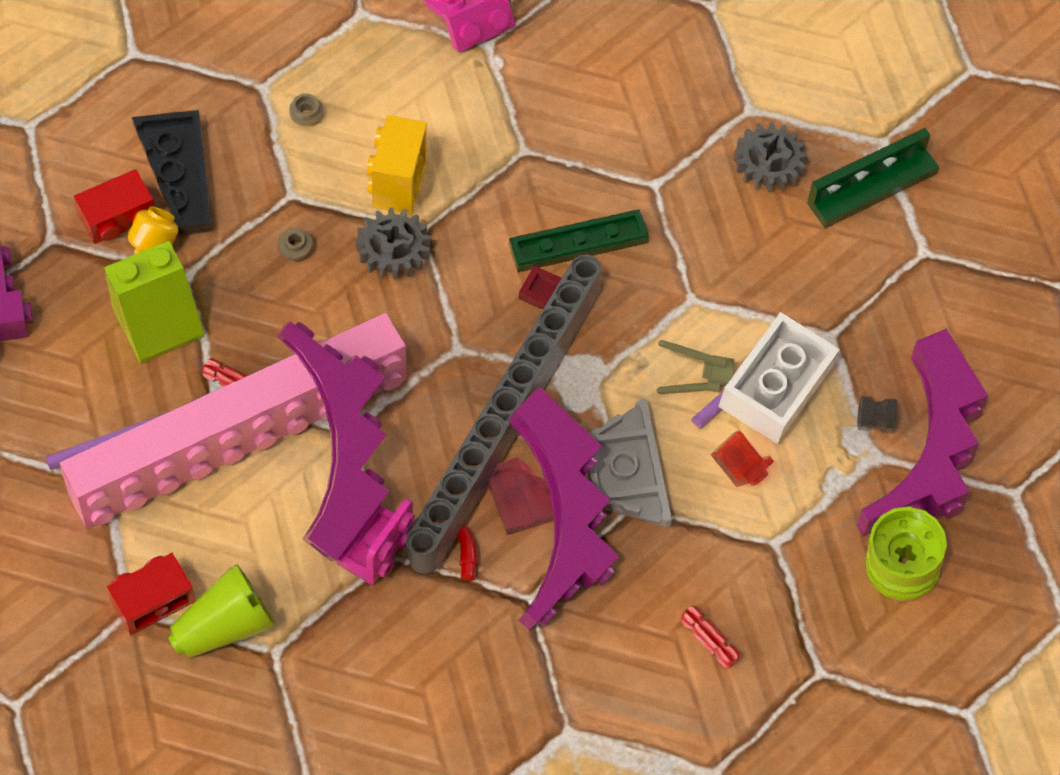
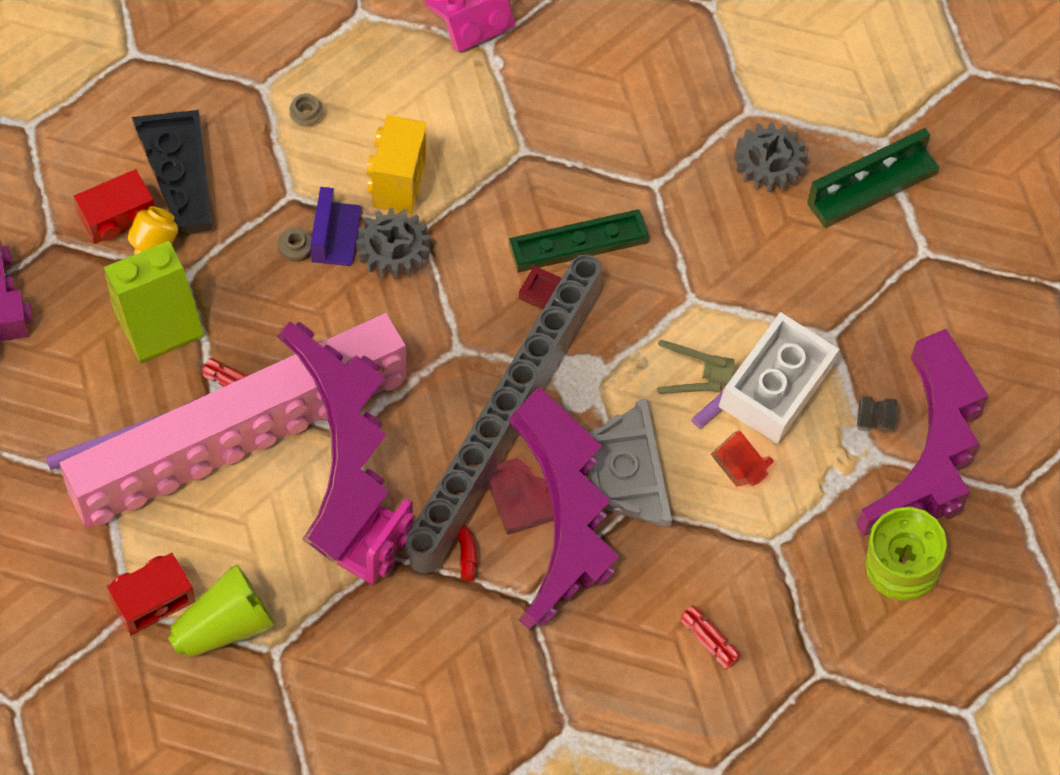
(334, 230): none -> dark purple panel

